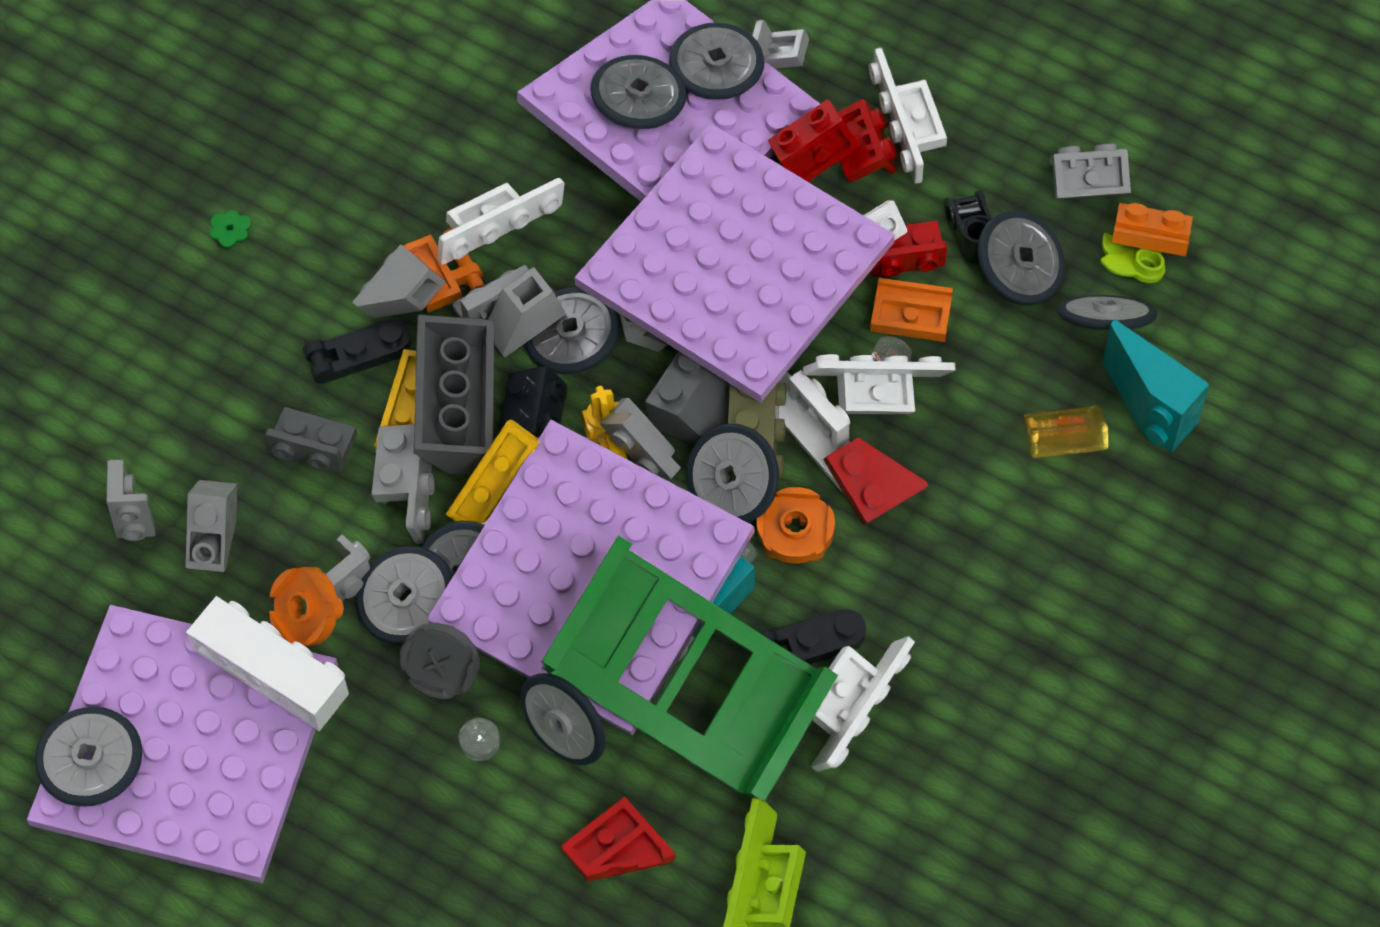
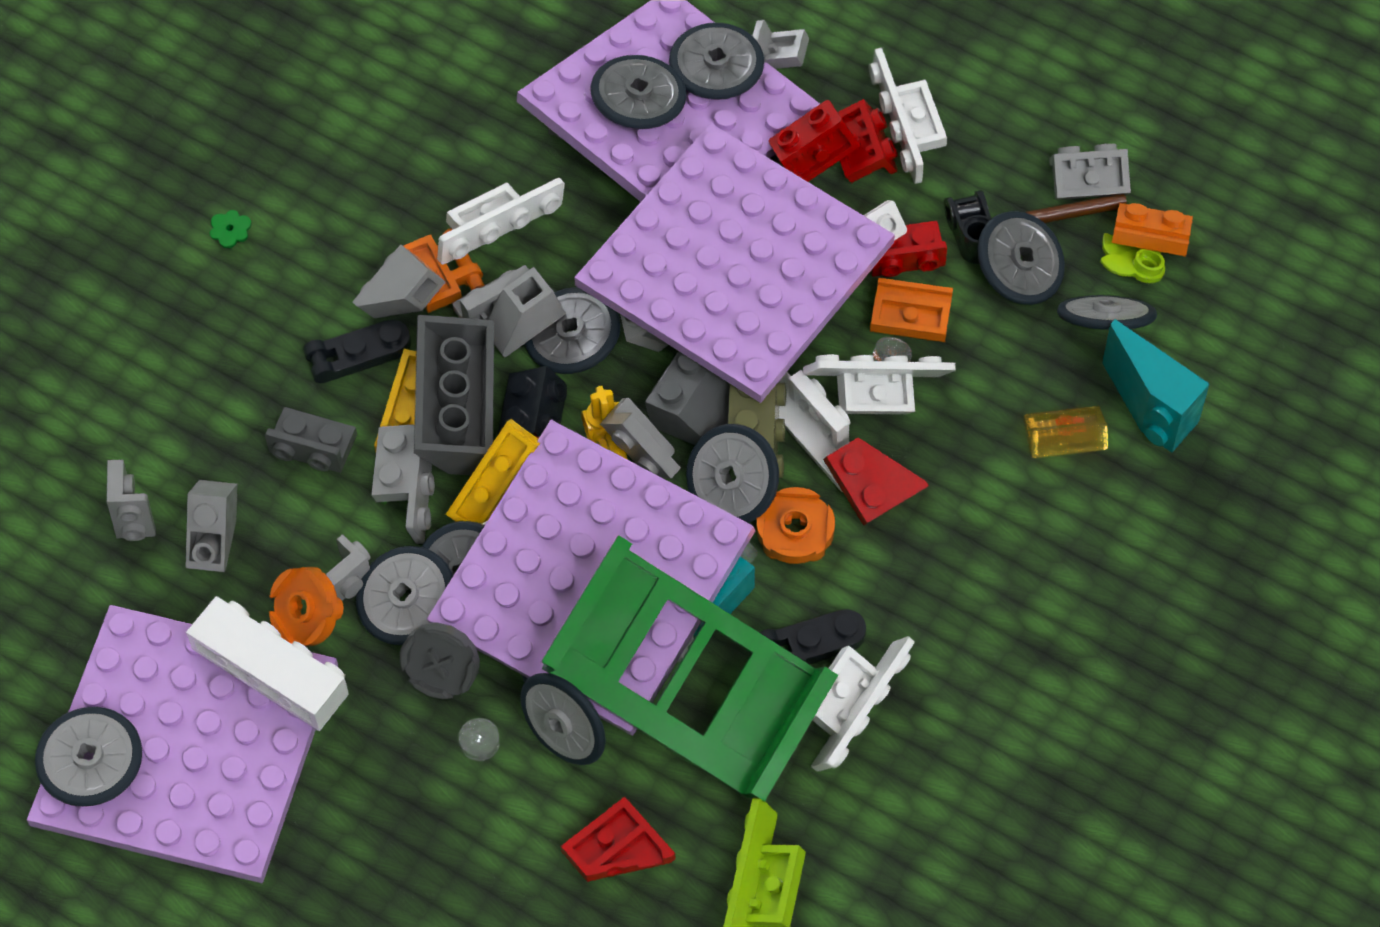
(1079, 208): none -> reddish brown bar

